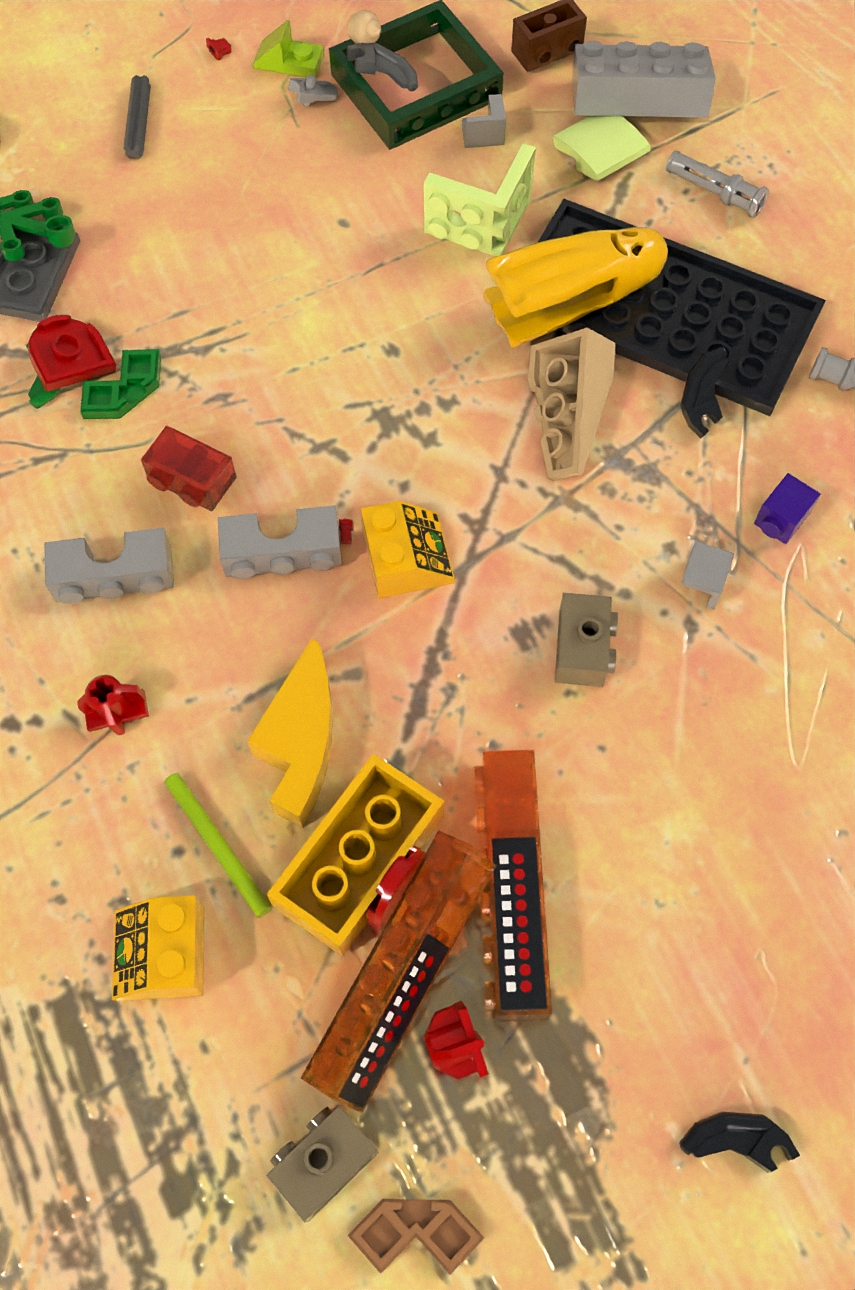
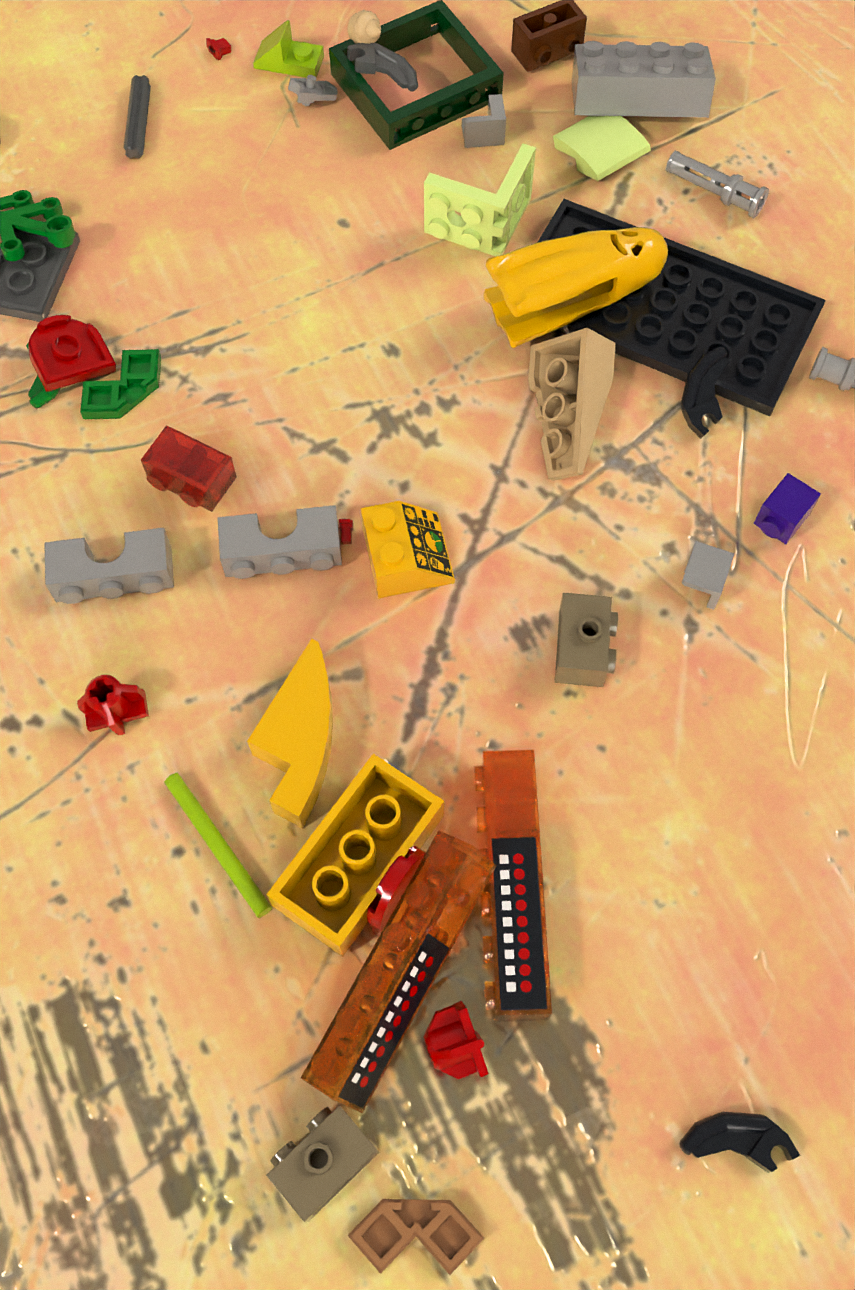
(159, 949): yellow slope -> none

